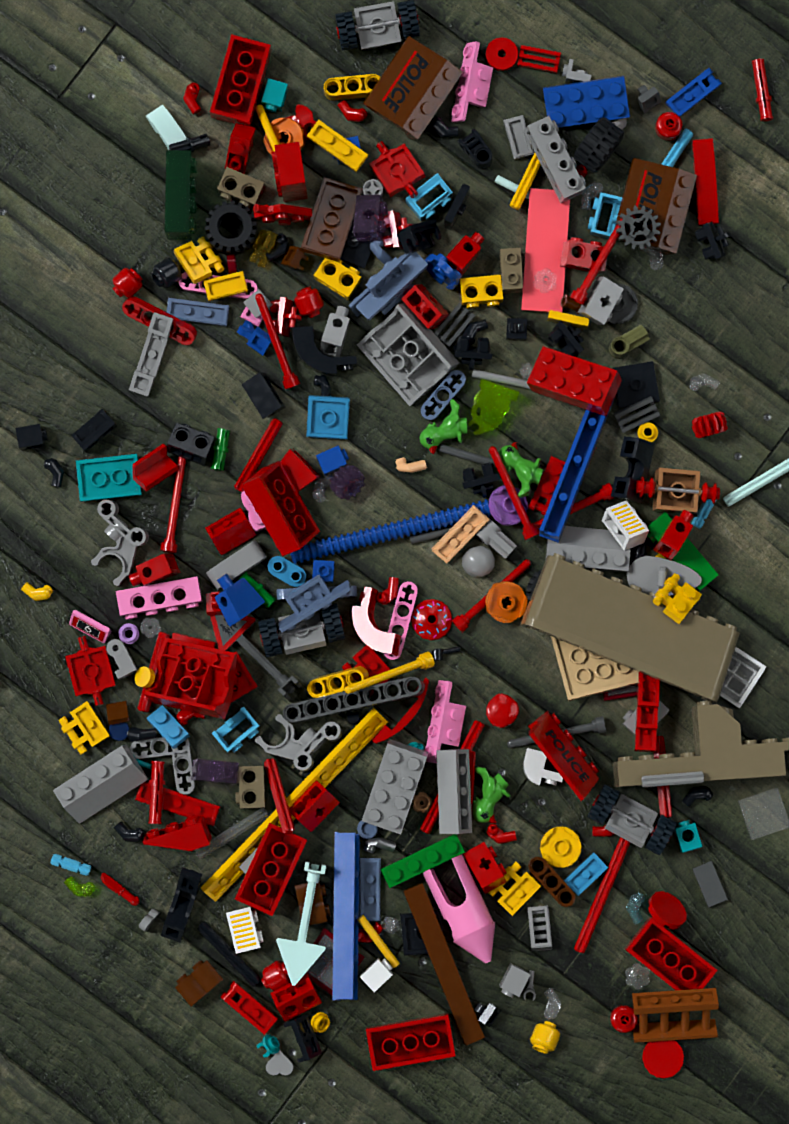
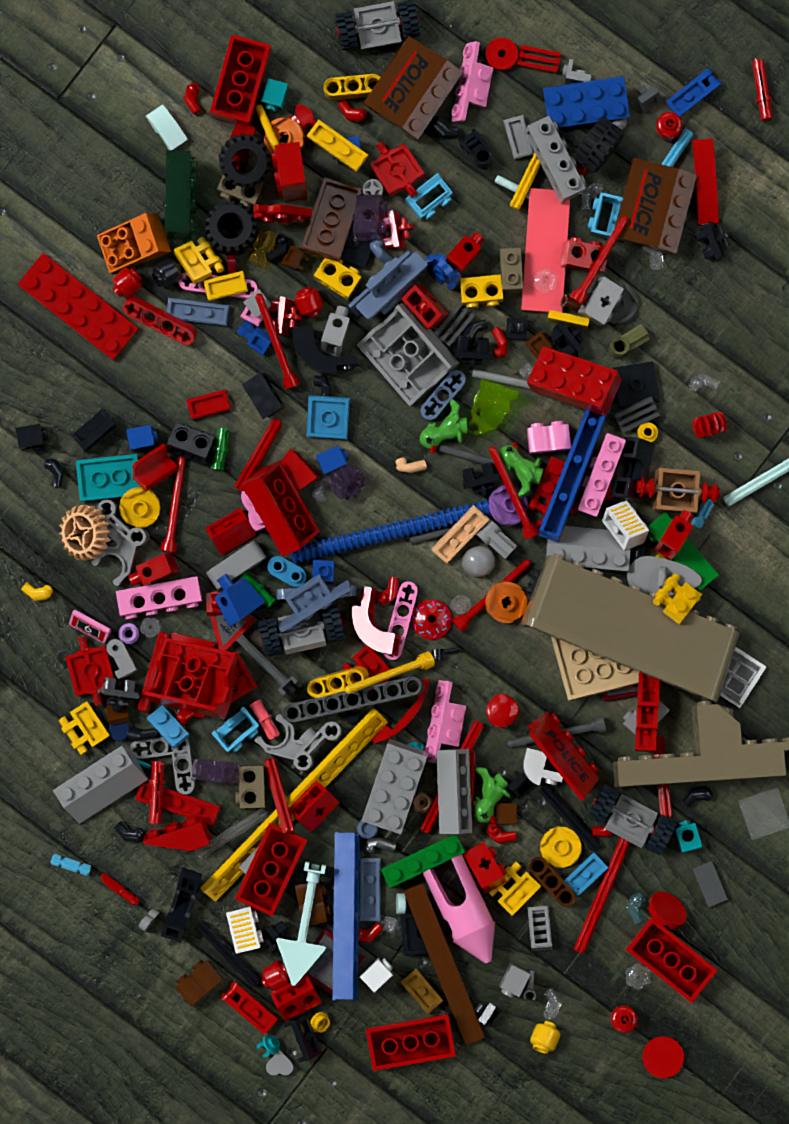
(78, 306): none -> red plate
(79, 889): clear neon green arm -> none
(92, 524): none -> light nougat gear
(109, 689): none -> black hips
(133, 242): none -> orange slope
(139, 507): none -> yellow tile
(142, 438): none -> blue brick
(144, 677): yellow tile -> none
(151, 354): light grey slope -> none
(191, 144): black axle -> none
(208, 404): none -> red tile
(248, 178): none -> black tyre
(264, 719): none -> coral axle
(276, 932): none -> black hips
(378, 941): yellow bar -> none
(401, 903): none -> light aqua tile
(419, 236): black hinge -> none
(421, 991): none -> pearl gold plate
(457, 207): black plate -> none
(460, 604): none -> clear plate
(501, 340): none -> red arm
(506, 813): none -> reddish brown tile
(520, 784): none -> black tile
(536, 343): none -> reddish brown tile
(548, 438): none -> bright pink brick
(569, 817): none -> black axle
(601, 475): none -> bright pink bracket
(645, 233): dark grey gear -> none
(672, 779): light grey axle -> none
(675, 1001): dark orange fence -> none

